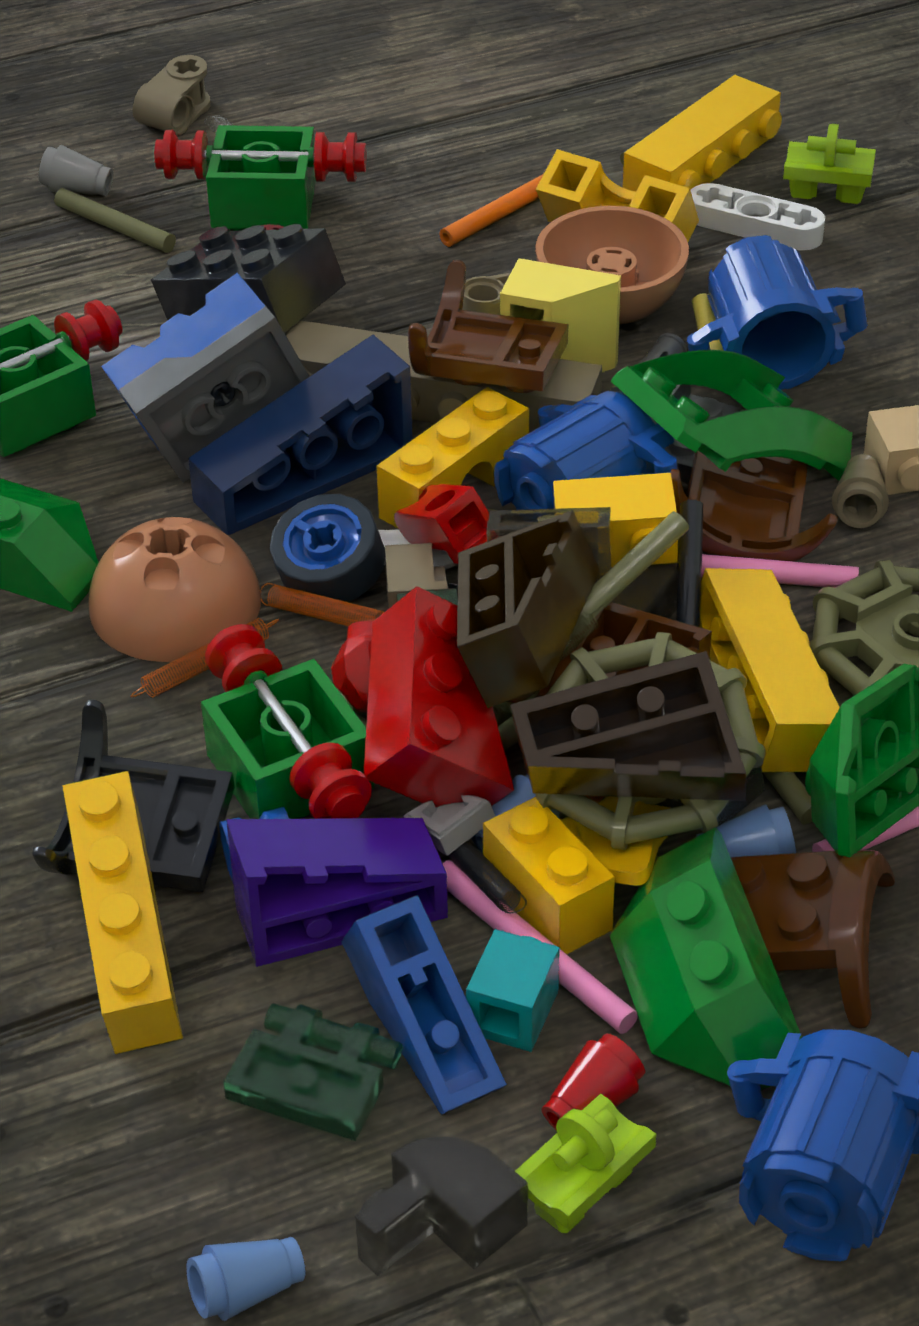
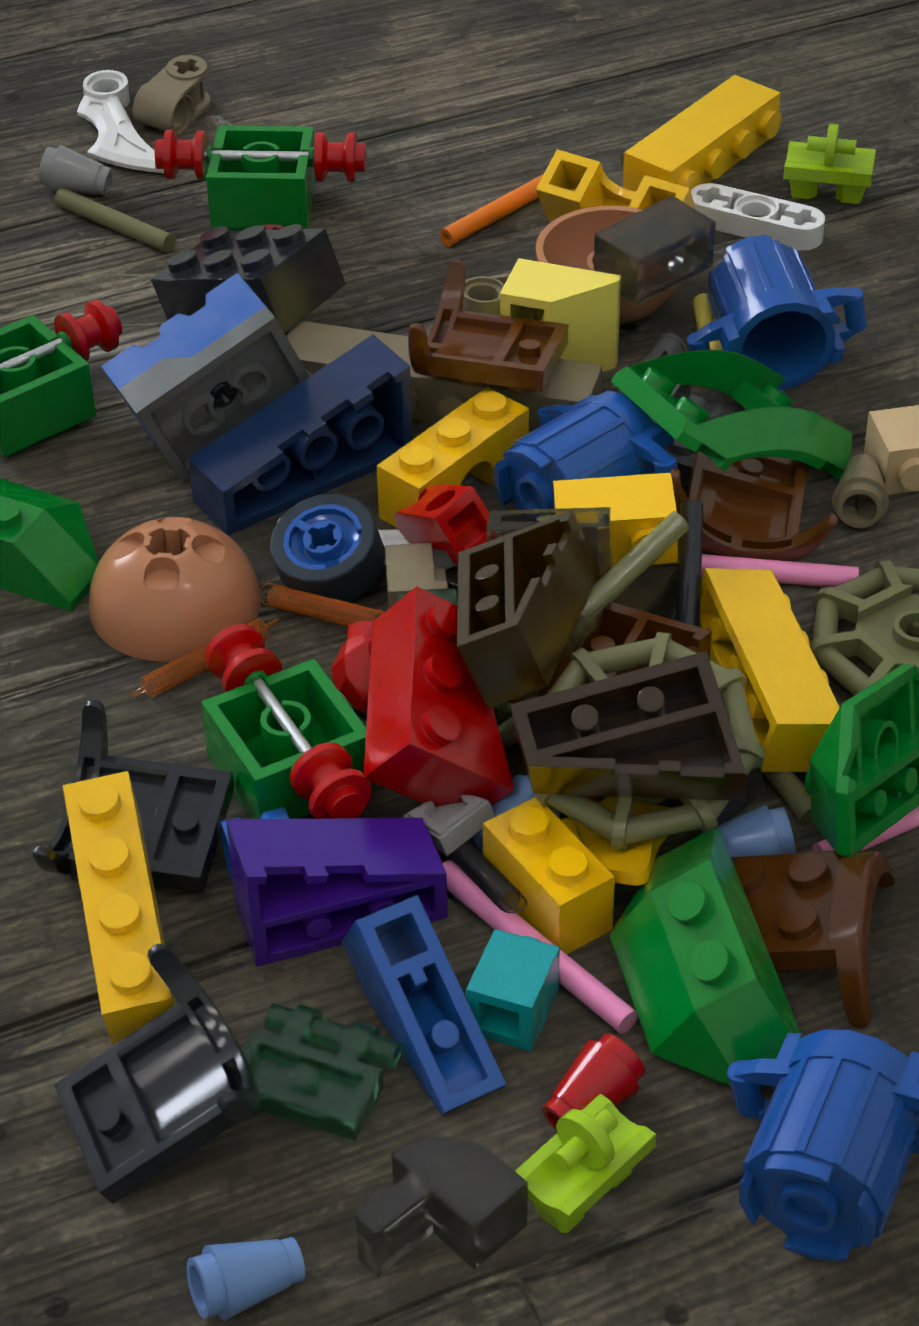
(118, 141): none -> white piece
(159, 1088): none -> black piece
(656, 248): none -> clear smoke brick

